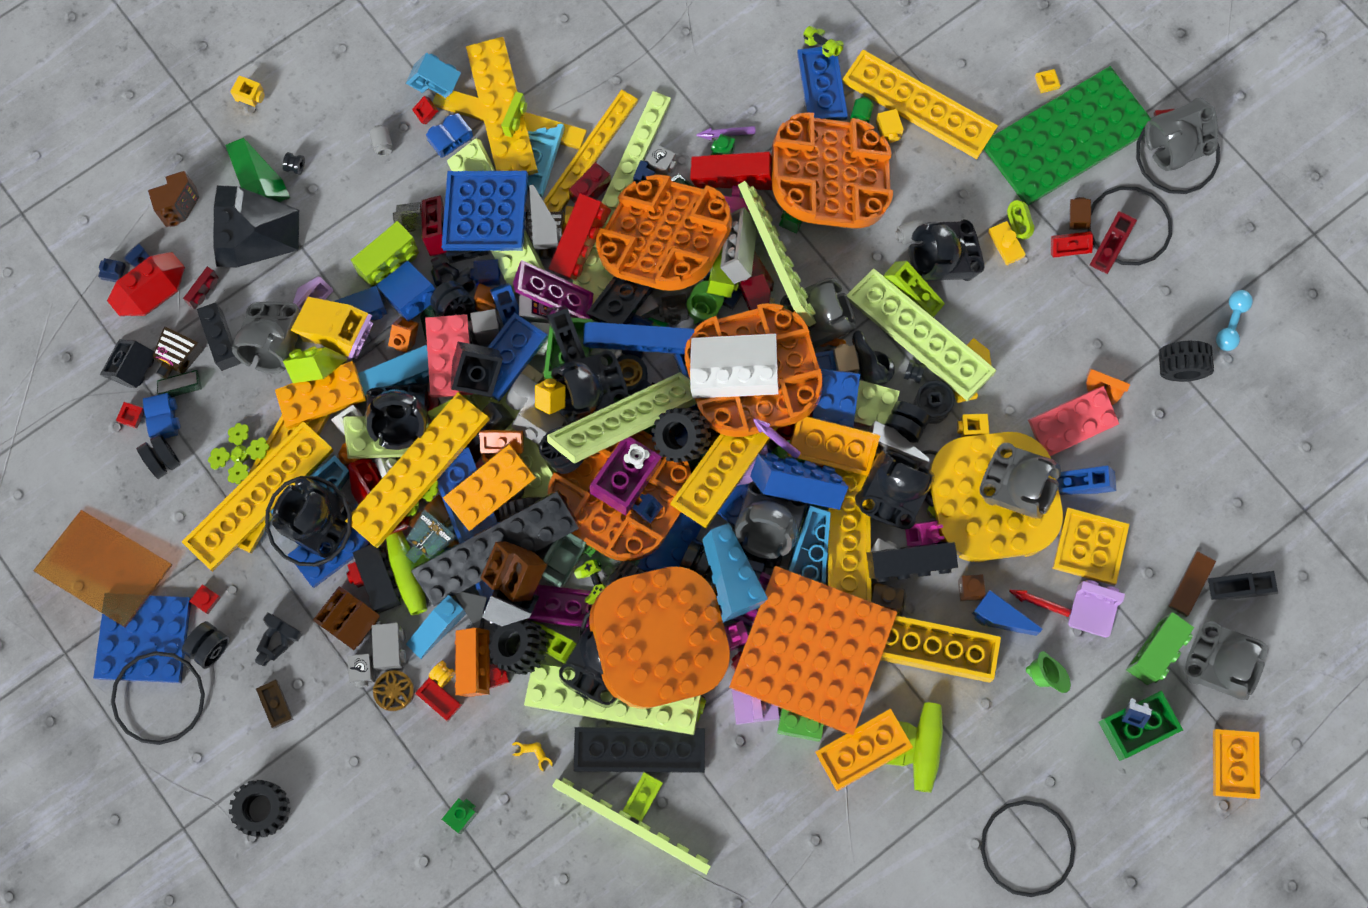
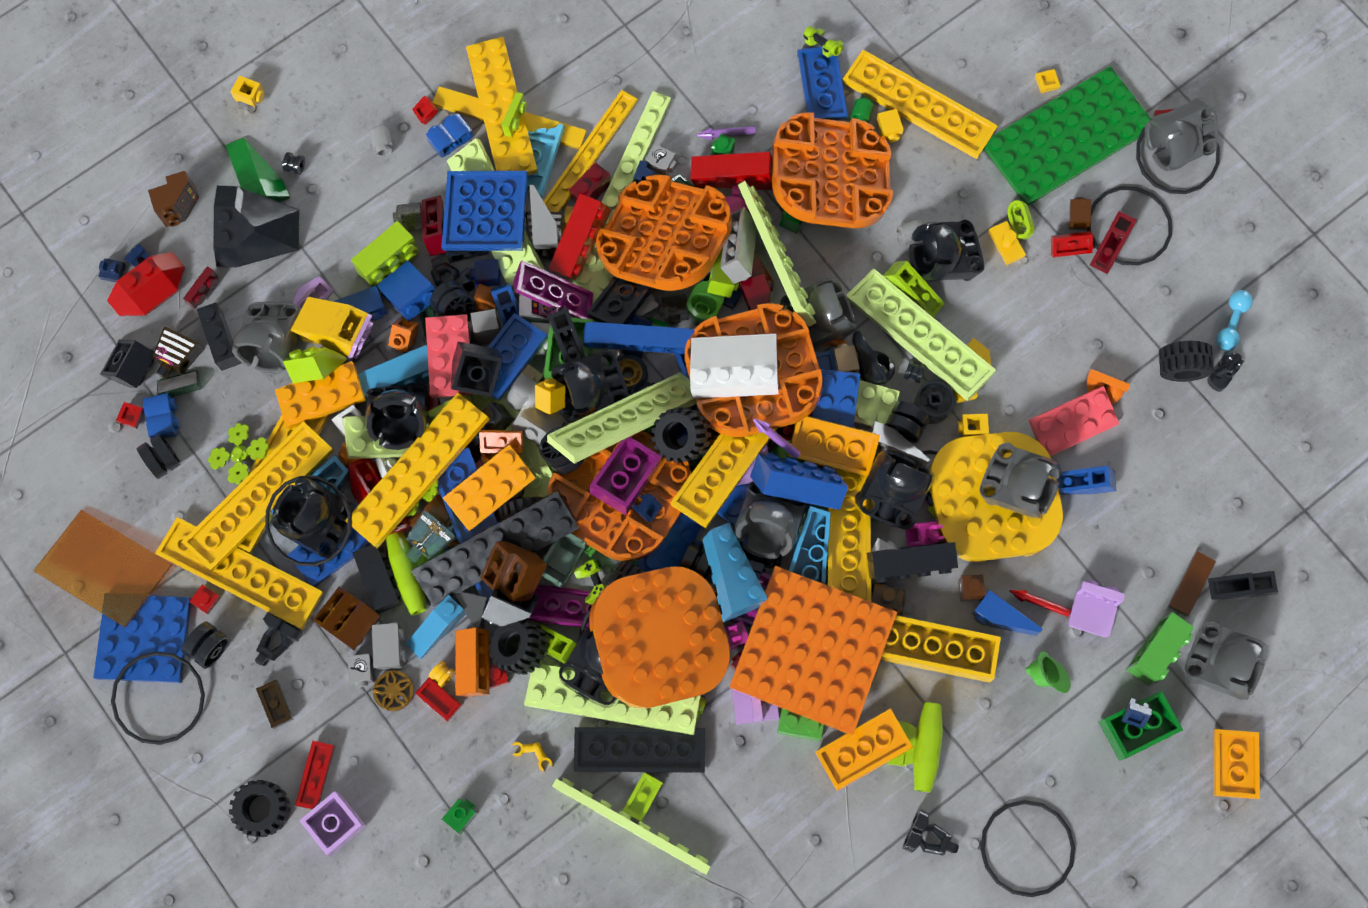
(246, 578): none -> yellow plate
(314, 775): none -> red plate
(333, 823): none -> lavender brick
(354, 575): red plate -> none
(433, 74): dark azure brick -> none
(636, 450): white plate -> none
(915, 838): none -> black piece
(1091, 546): yellow plate -> none
(1228, 367): none -> black piece

